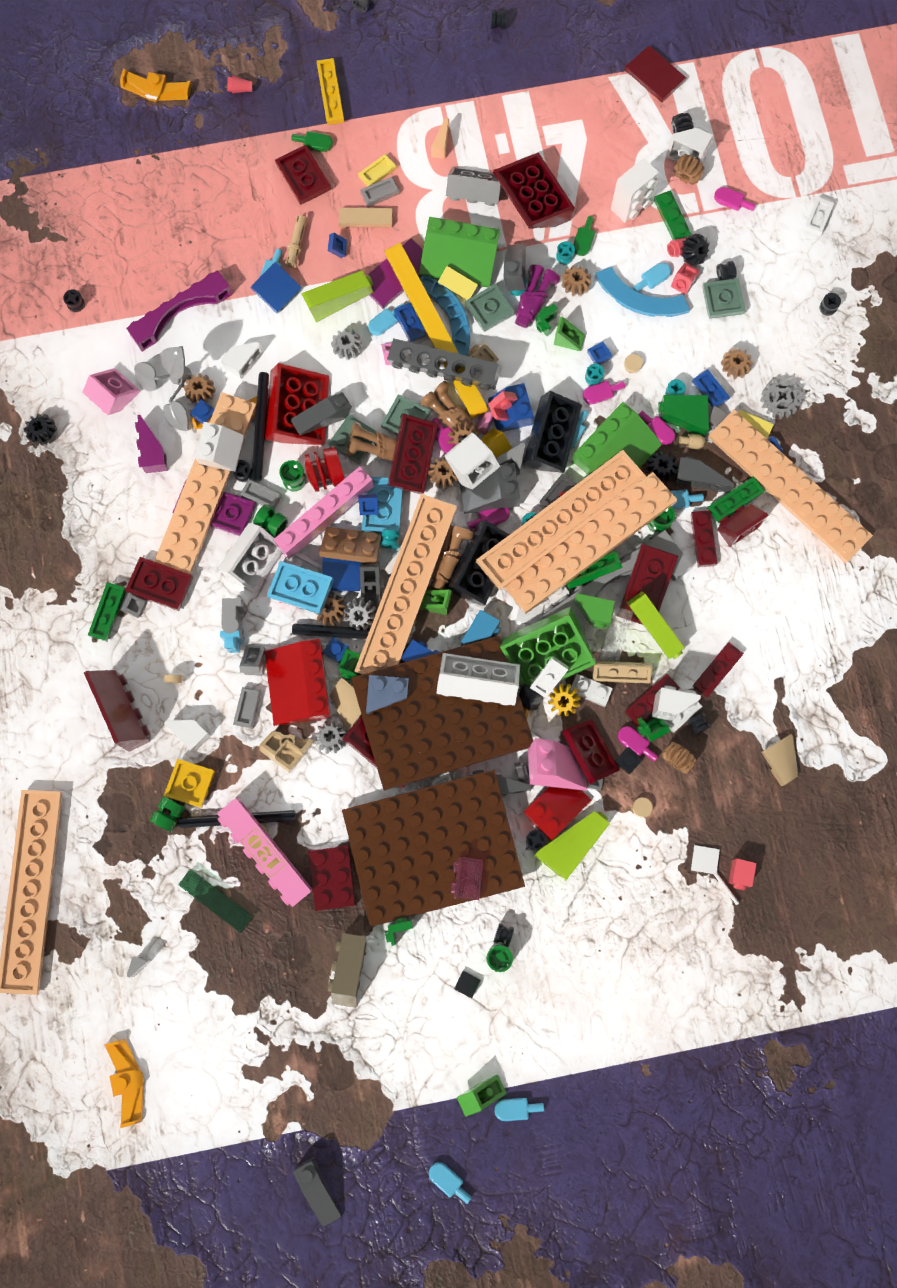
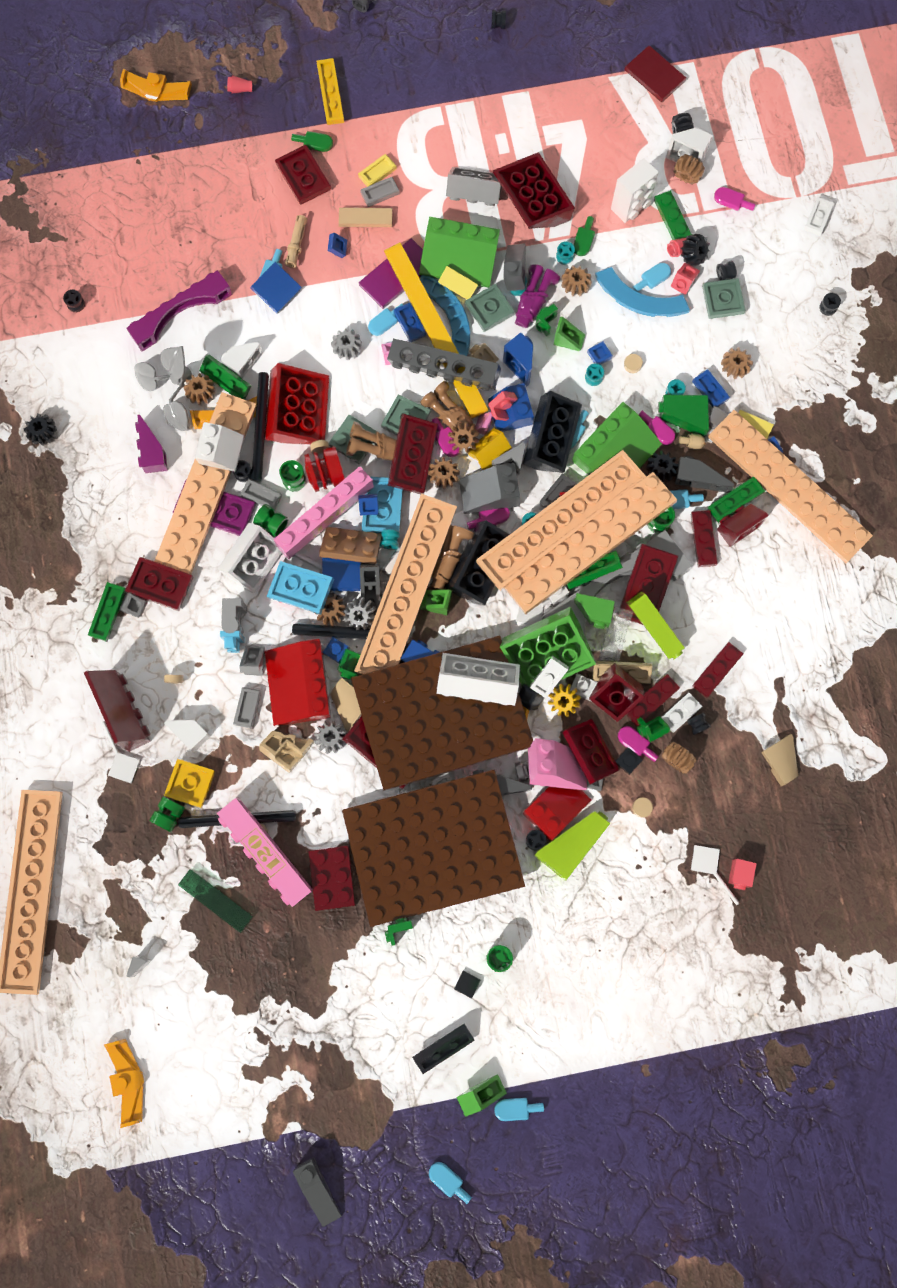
(110, 391): bright pink slope -> none
(123, 766): none -> white piece
(202, 412): blue plate -> none
(225, 377): none -> green plate
(318, 446): none -> tan tile
(322, 414): dark grey slope -> none
(337, 295): lime slope -> none
(347, 970): dark tan wedge -> none
(385, 691): sand blue wing -> none
(439, 146): light nougat slope -> none
(443, 1048): none -> black plate
(468, 878): clear pink bracket -> none
(471, 461): white slope -> none
(482, 628): dark azure slope -> none
(503, 934): black wheel -> none
(518, 357): none -> blue slope
(601, 392): dark pink piece -> none
(617, 692): none -> dark red slope
(671, 703): white slope -> none
(784, 406): light grey gear -> none

